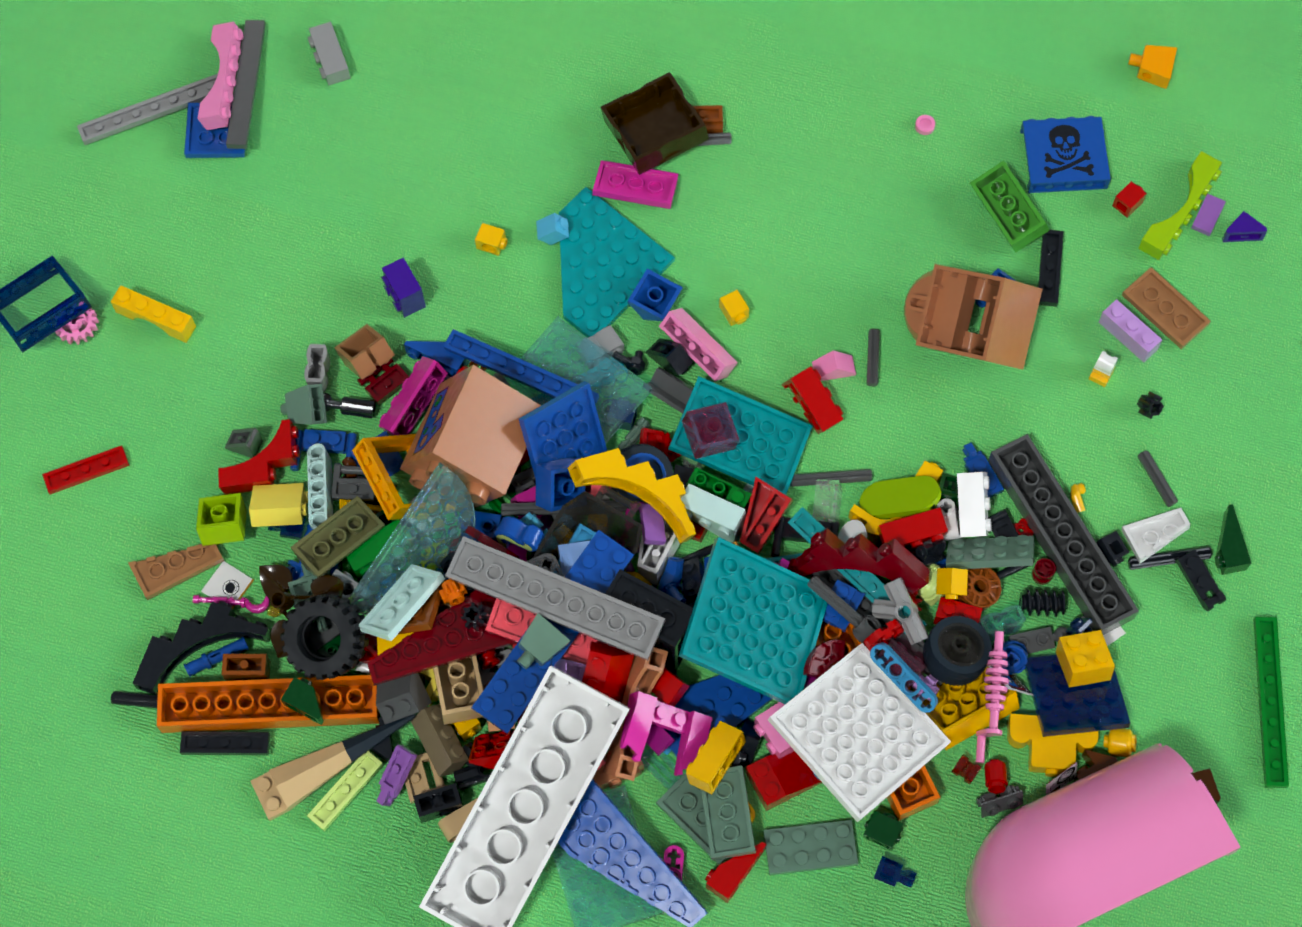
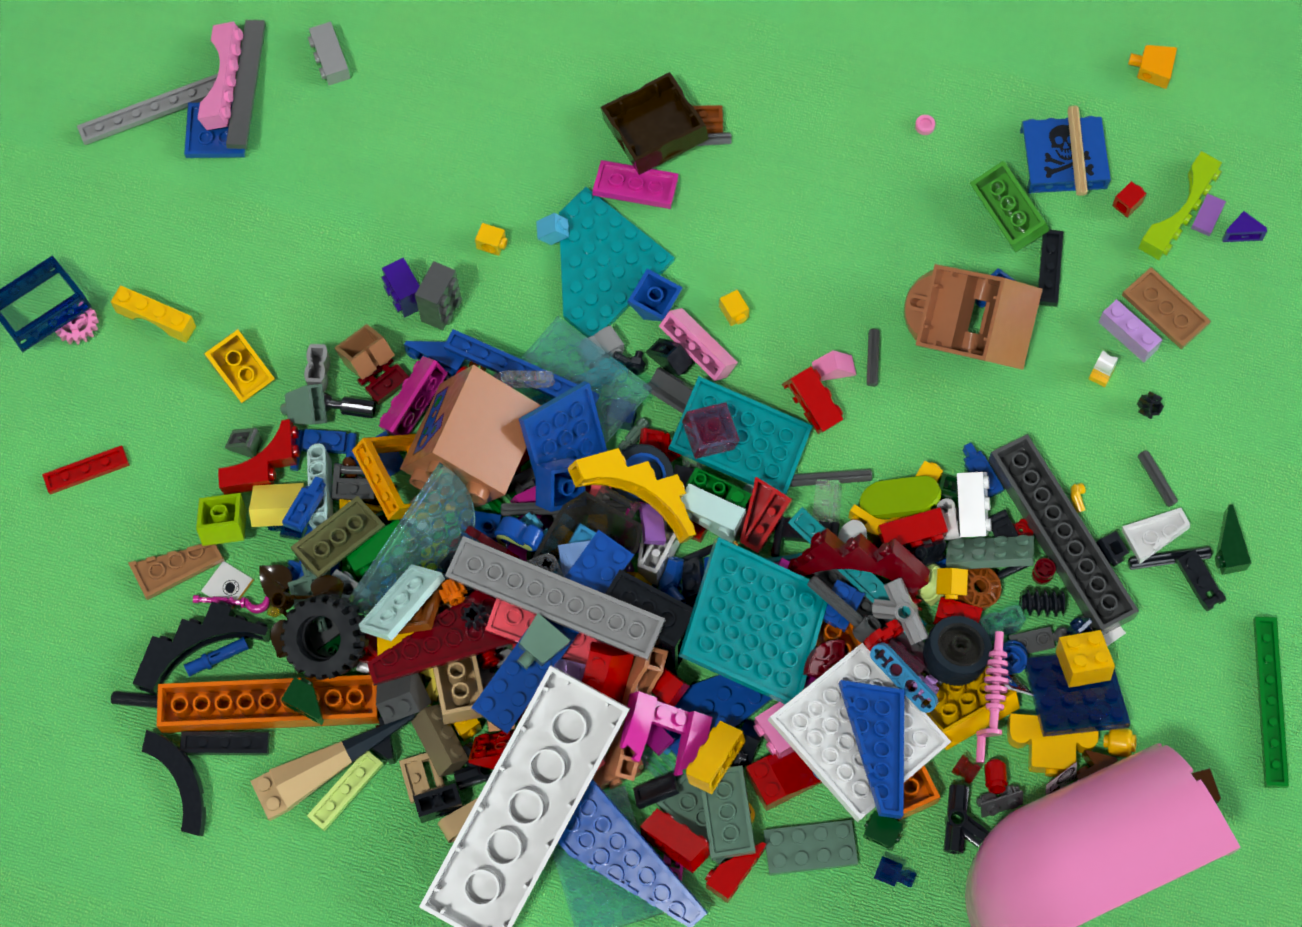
(185, 776): none -> black tile
(239, 366): none -> yellow slope
(245, 667): dark orange brick -> none
(304, 505): none -> blue hinge
(395, 774): medium lavender hinge -> none
(438, 296): none -> dark grey brick
(527, 379): none -> clear beam
(656, 790): none -> black tile
(675, 840): none -> red brick
(878, 728): none -> blue wing
(968, 829): none -> black piece
(1077, 150): none -> tan axle

